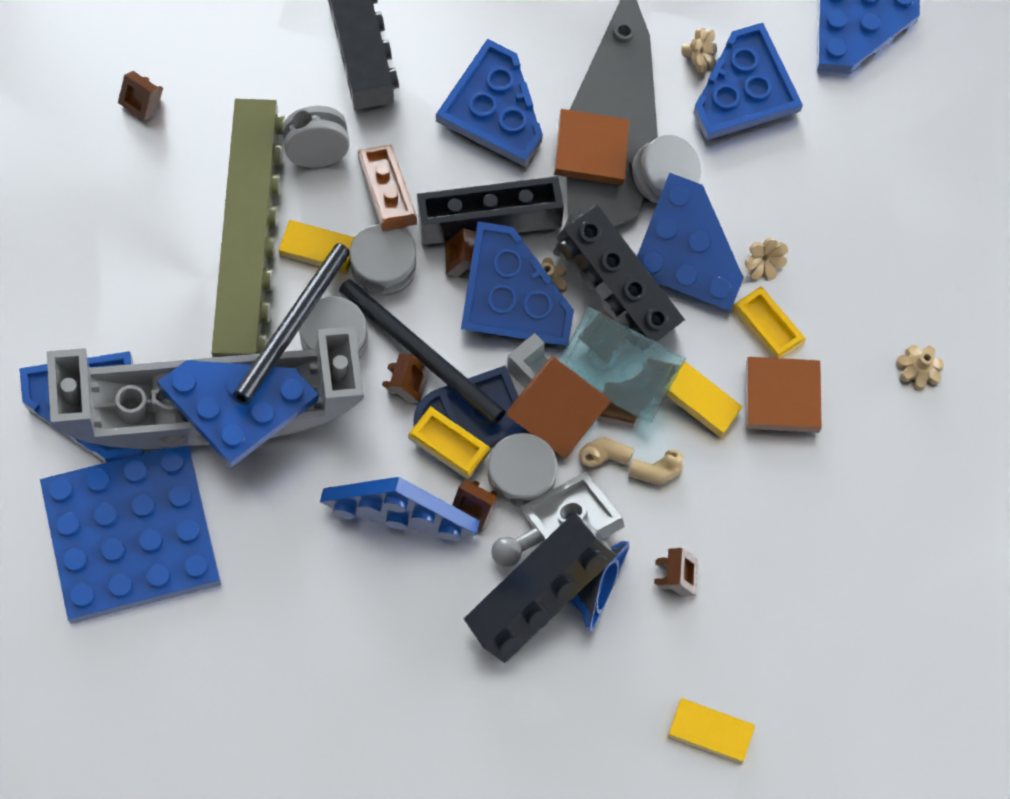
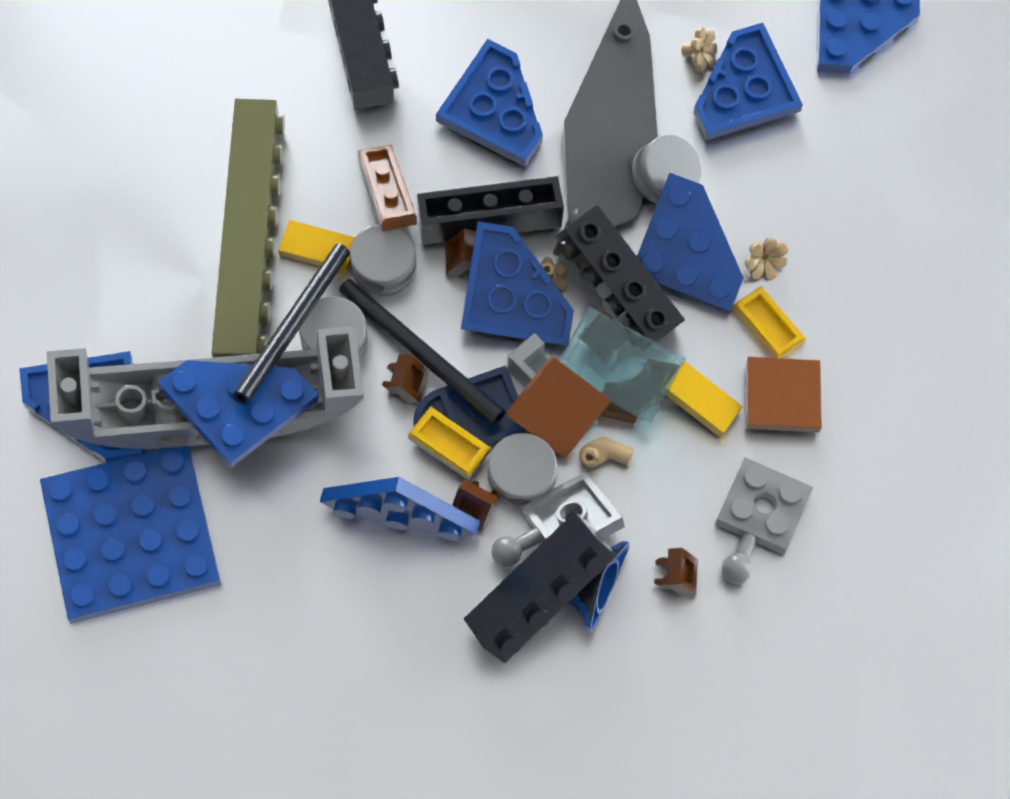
(139, 95): reddish brown tile -> none
(315, 136): light grey head -> none
(591, 147): dark orange tile -> none
(660, 471): tan arm -> none
(711, 731): yellow tile -> none
(767, 529): none -> light grey plate
(920, 366): tan plant -> none

